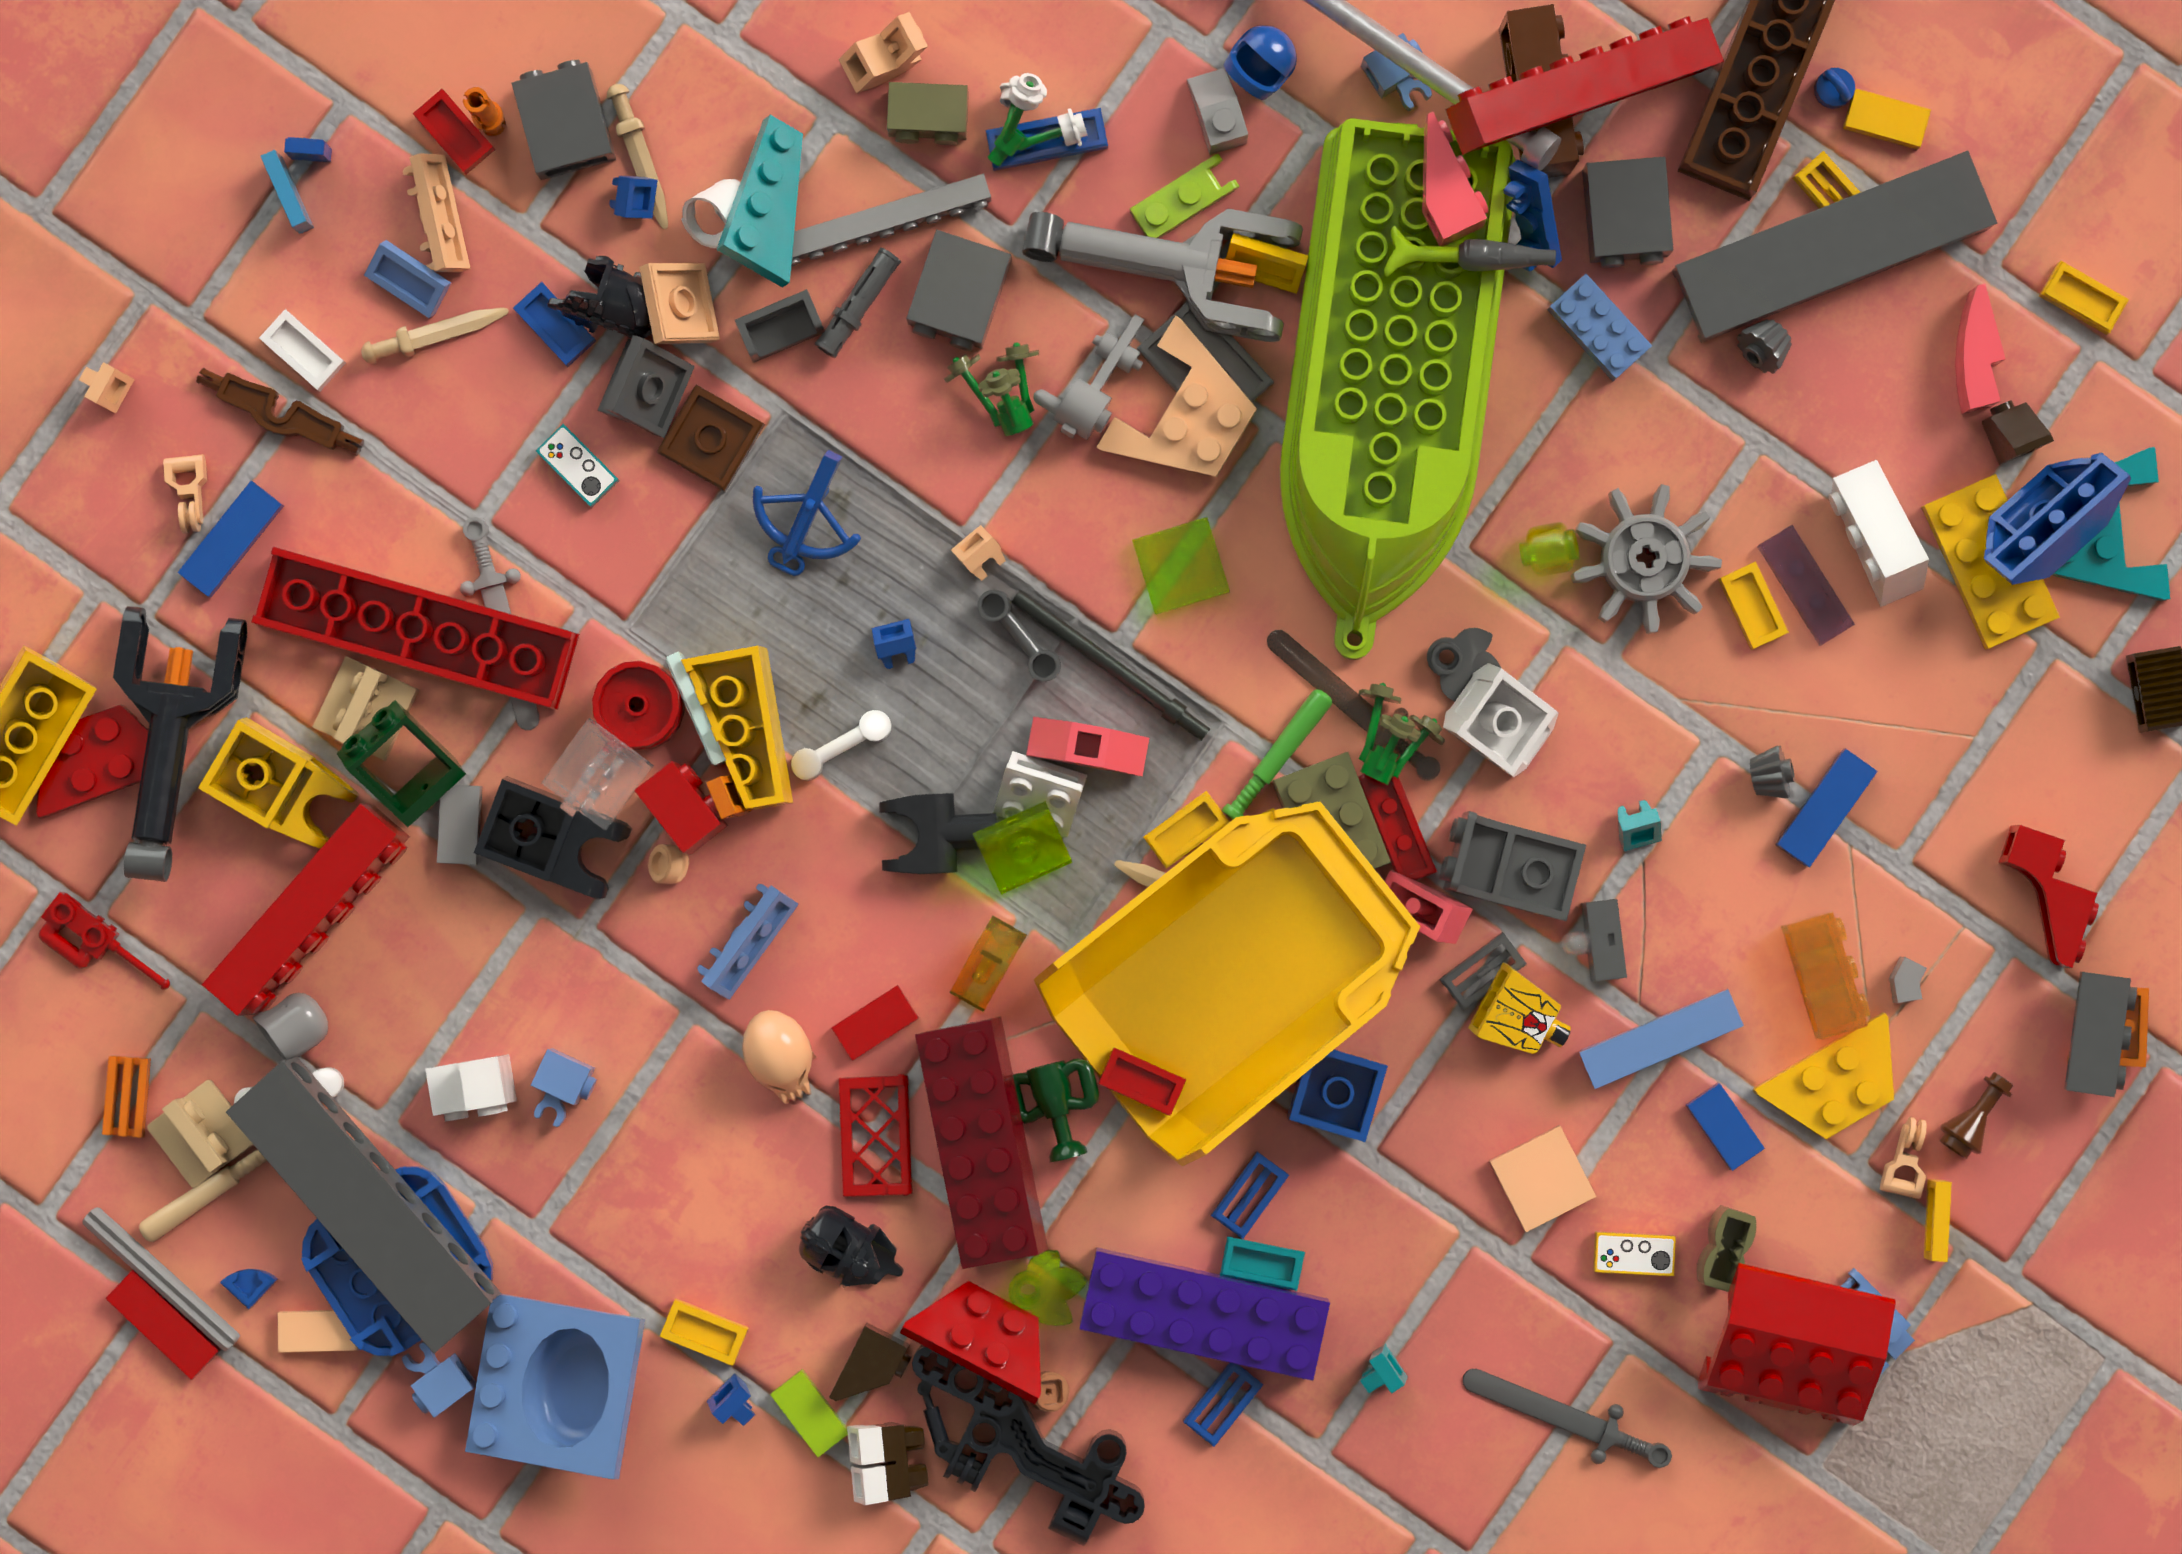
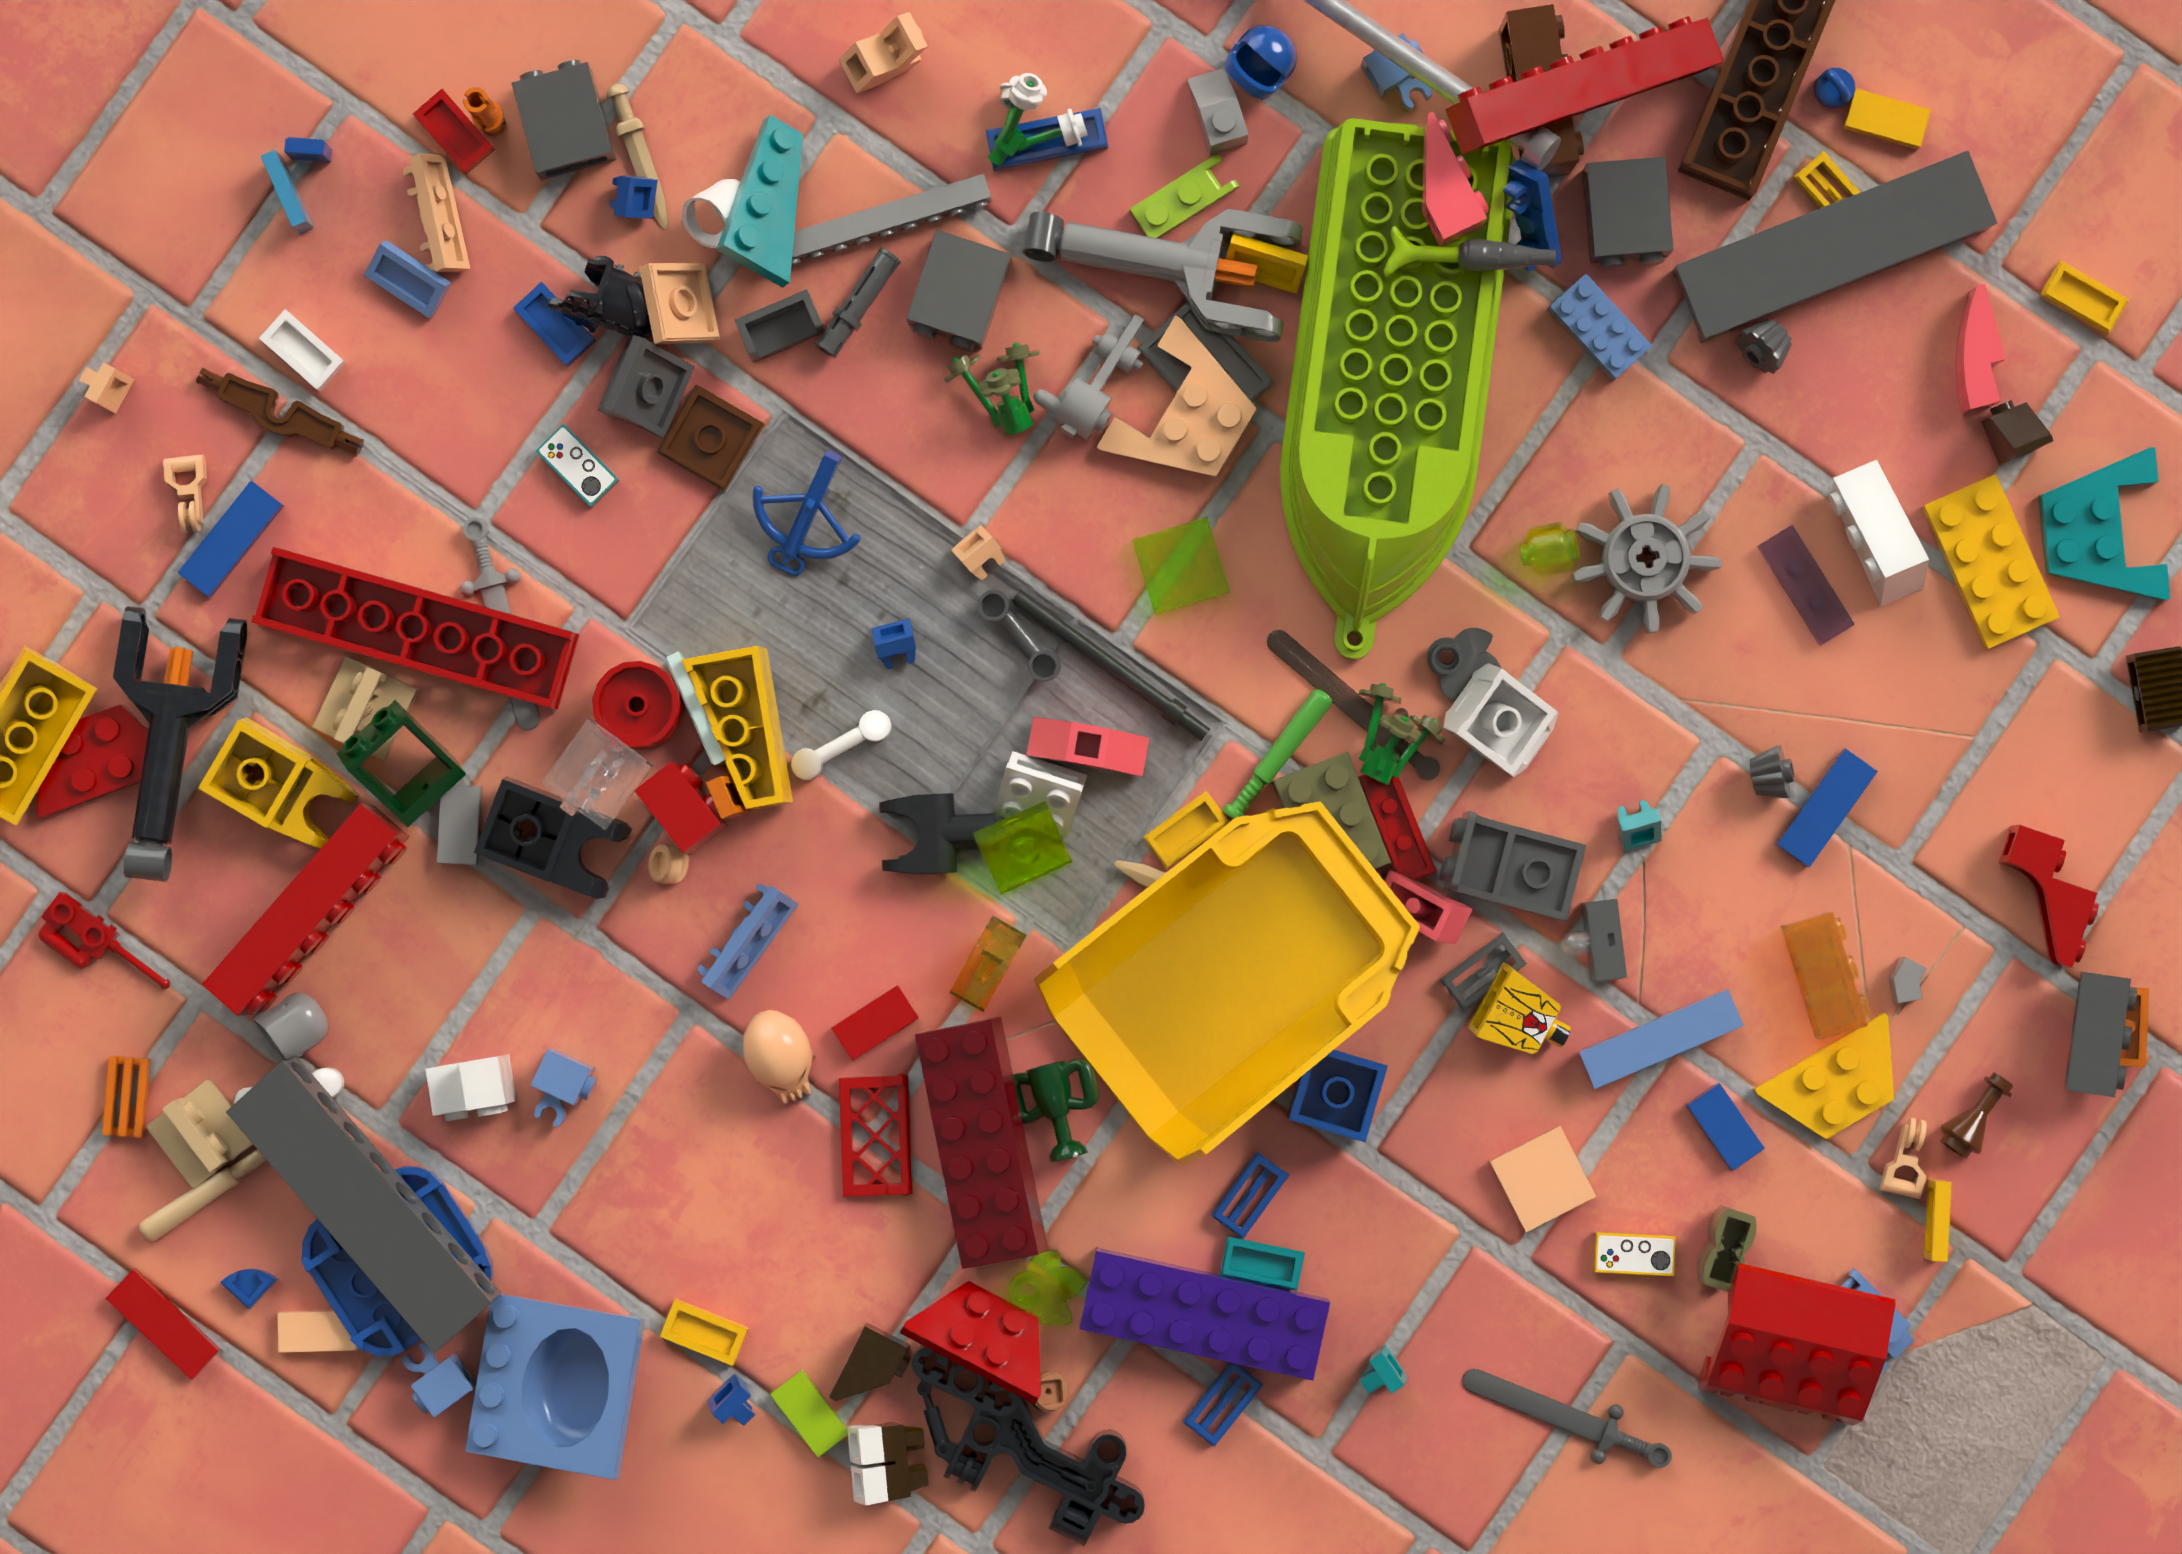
(161, 1279): light grey axle -> none
(433, 333): tan sword -> none
(847, 1249): black helmet -> none
(927, 112): olive brick -> none
(1141, 1081): red tile -> none
(1753, 605): yellow tile -> none
(2053, 517): blue wedge -> none

